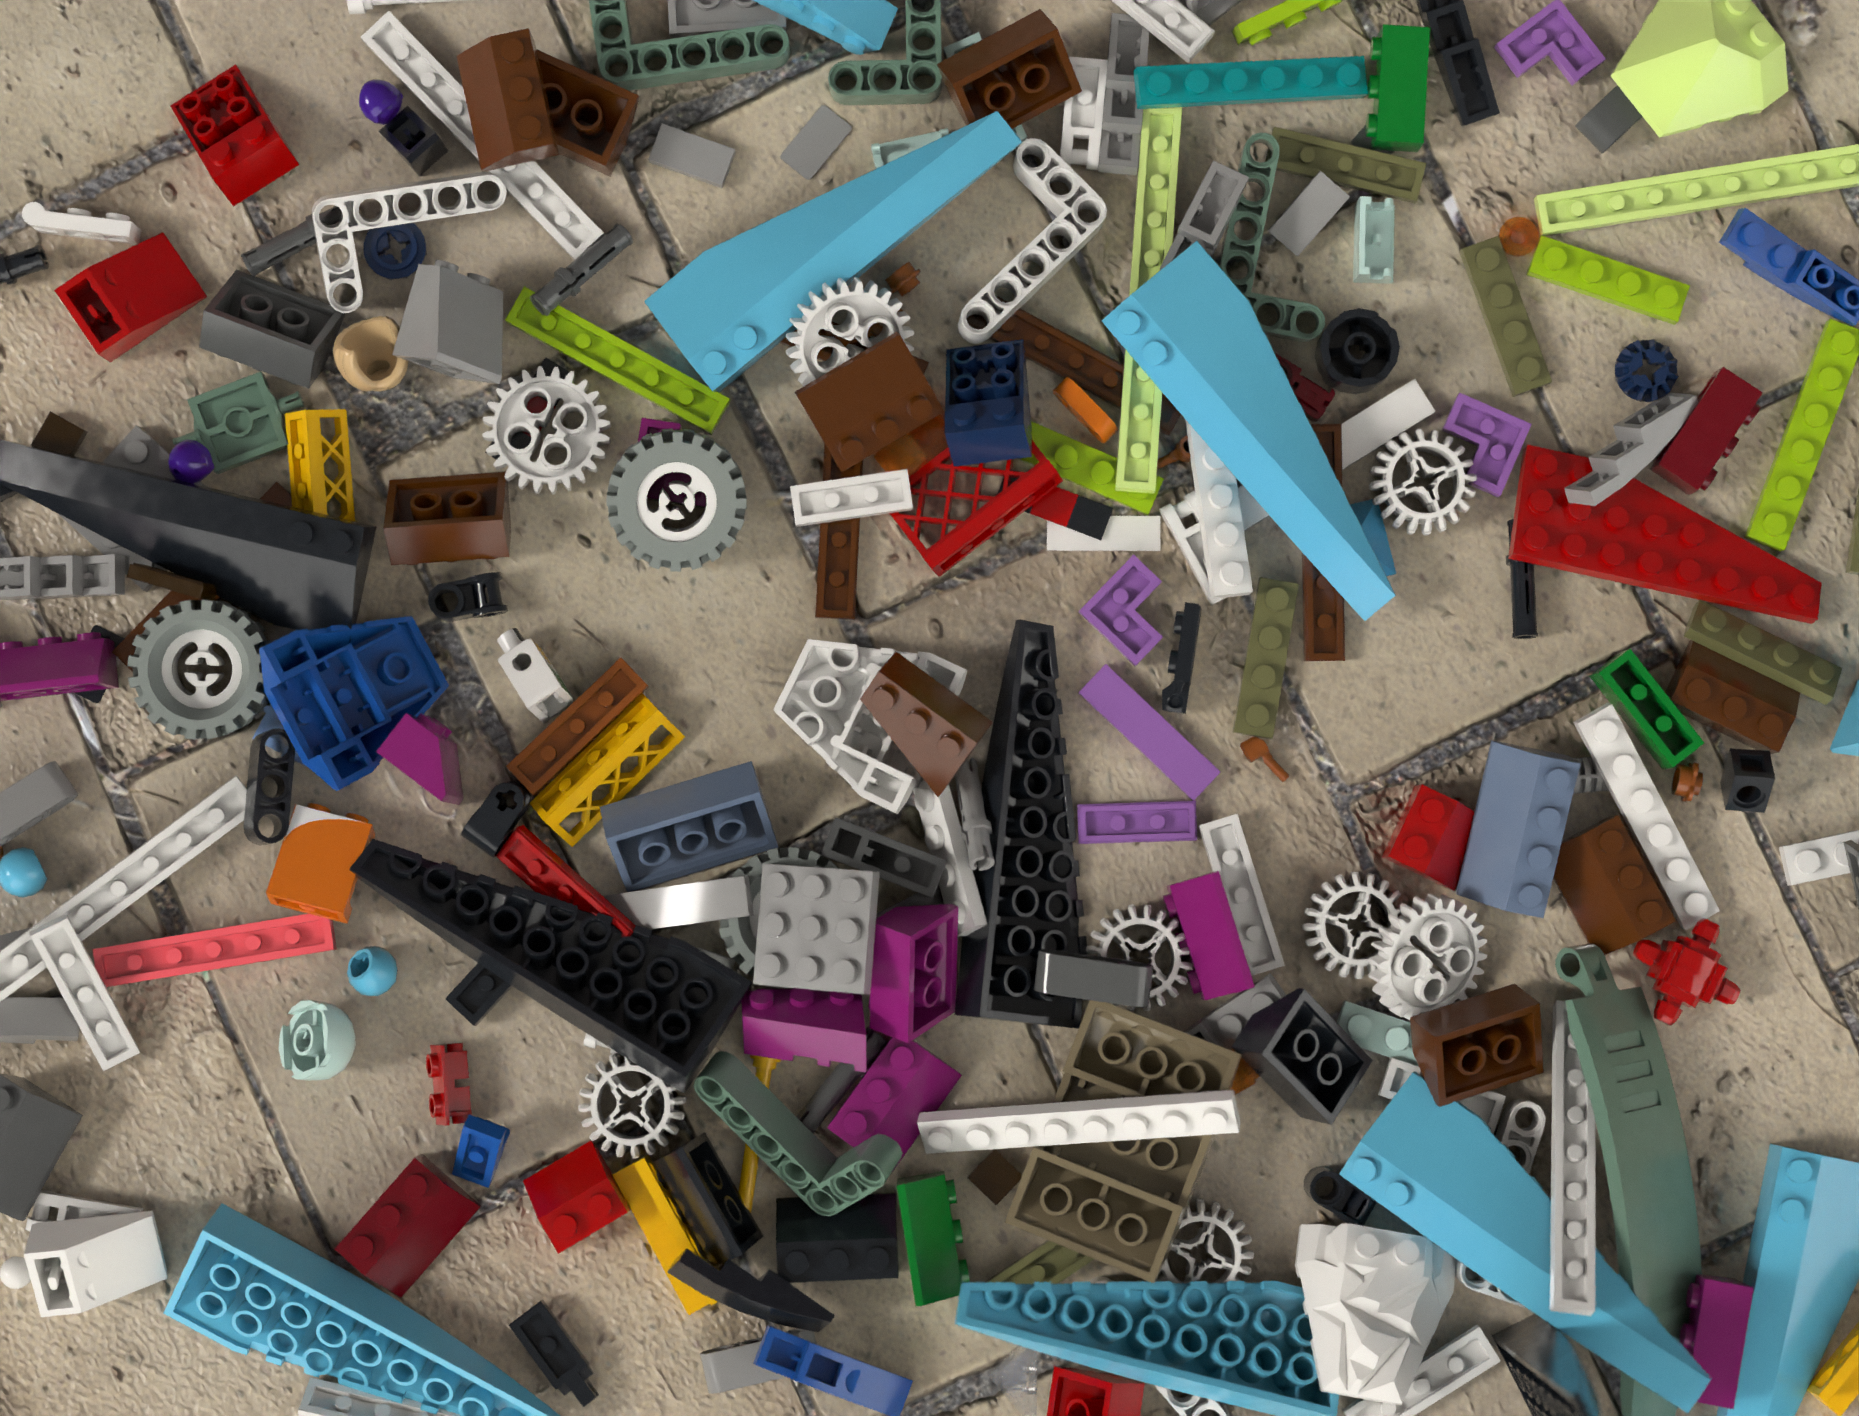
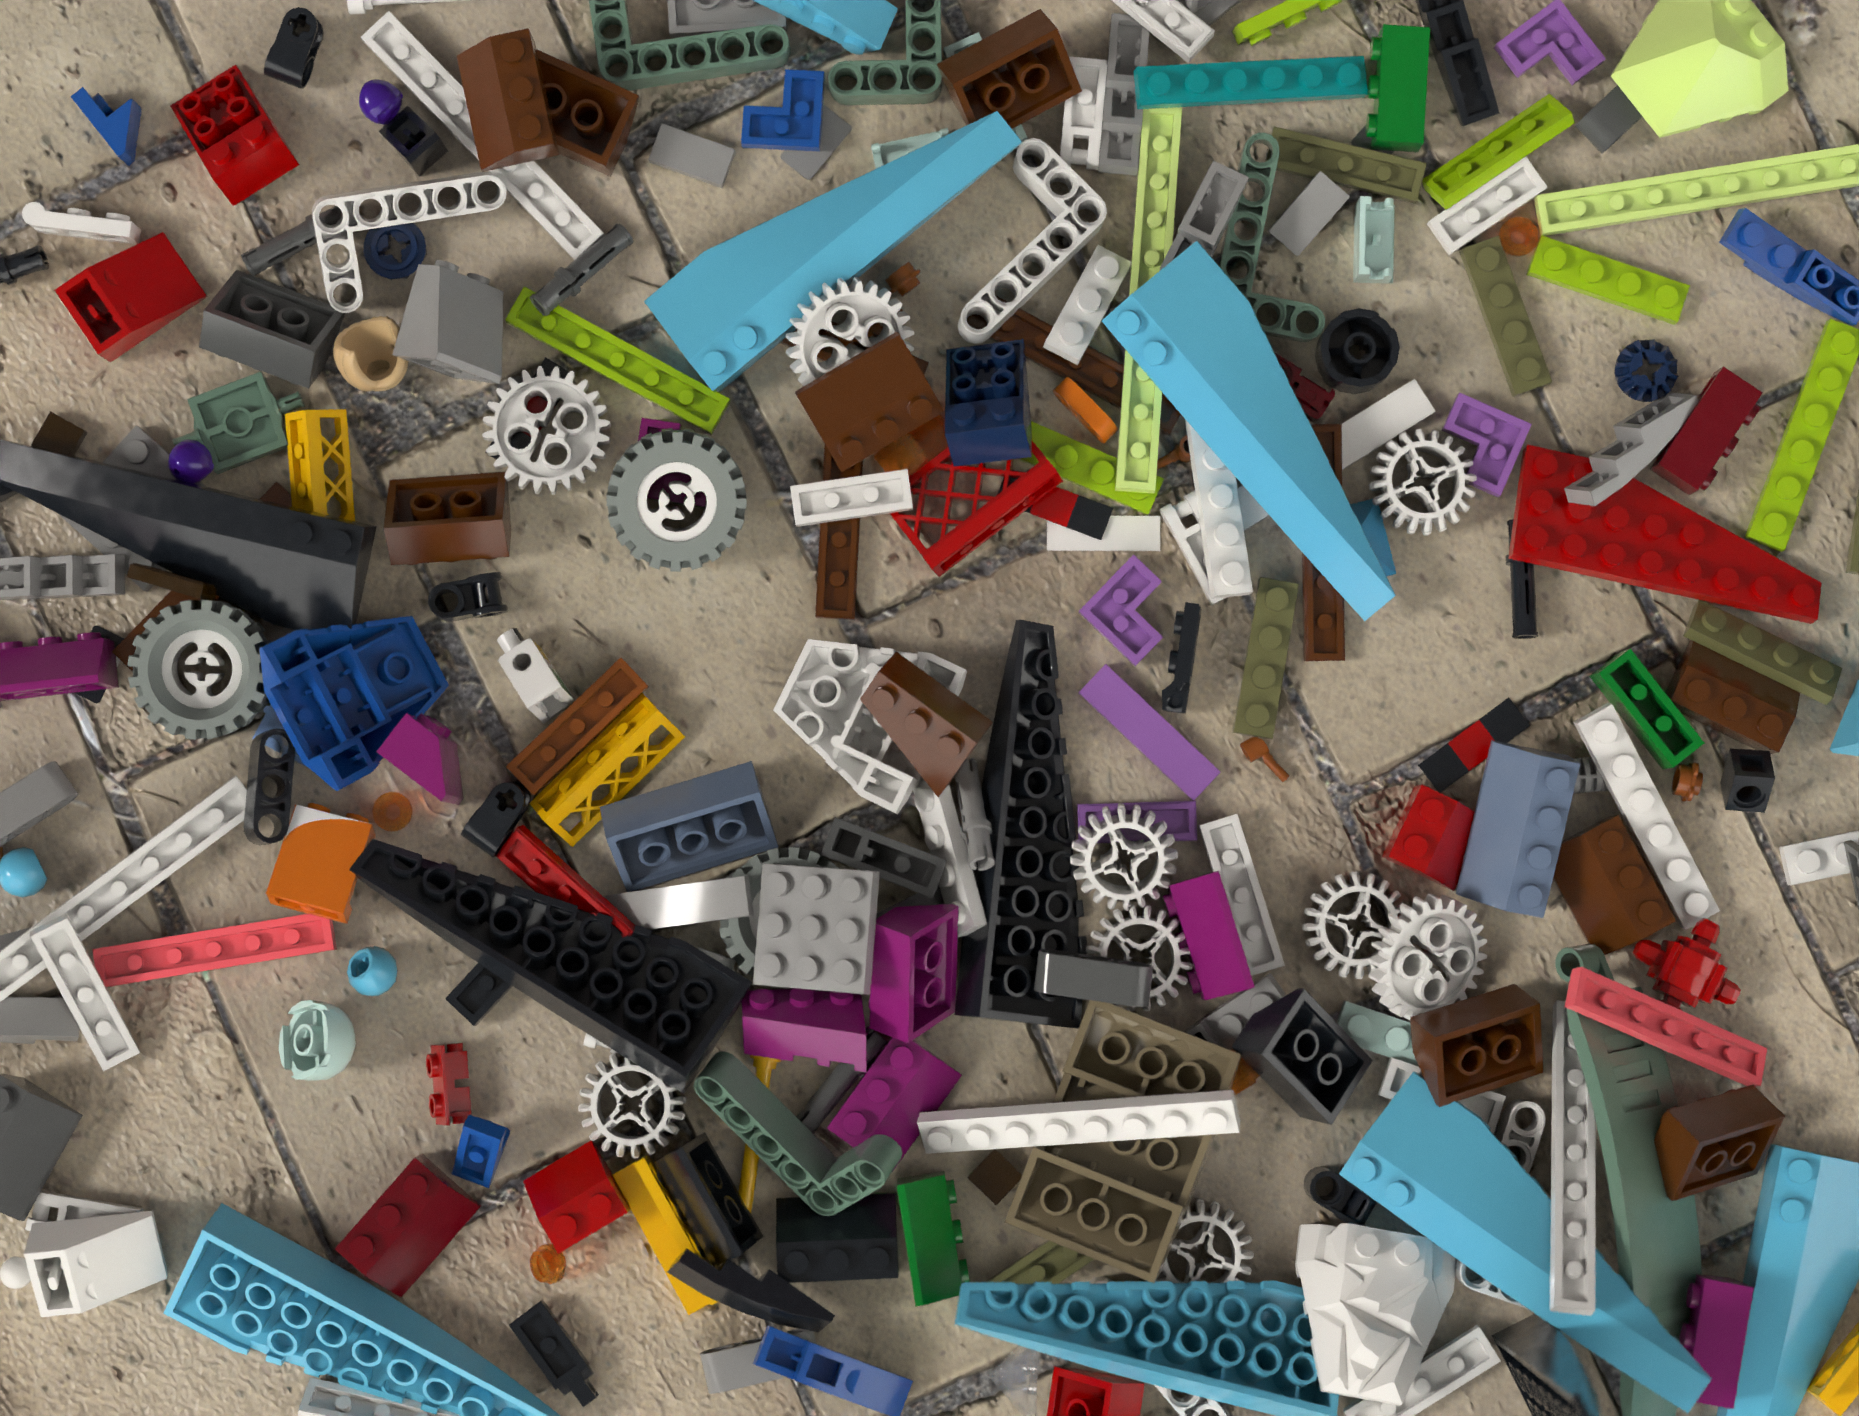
(117, 127): none -> blue slope
(293, 54): none -> black piece
(380, 811): none -> clear orange plate
(548, 1264): none -> clear orange plate
(796, 123): none -> blue plate
(1087, 304): none -> white plate
(1139, 850): none -> white gear
(1473, 745): none -> black sticker
(1487, 206): none -> white plate
(1498, 151): none -> lime plate
(1665, 1027): none -> coral plate
(1715, 1140): none -> reddish brown slope

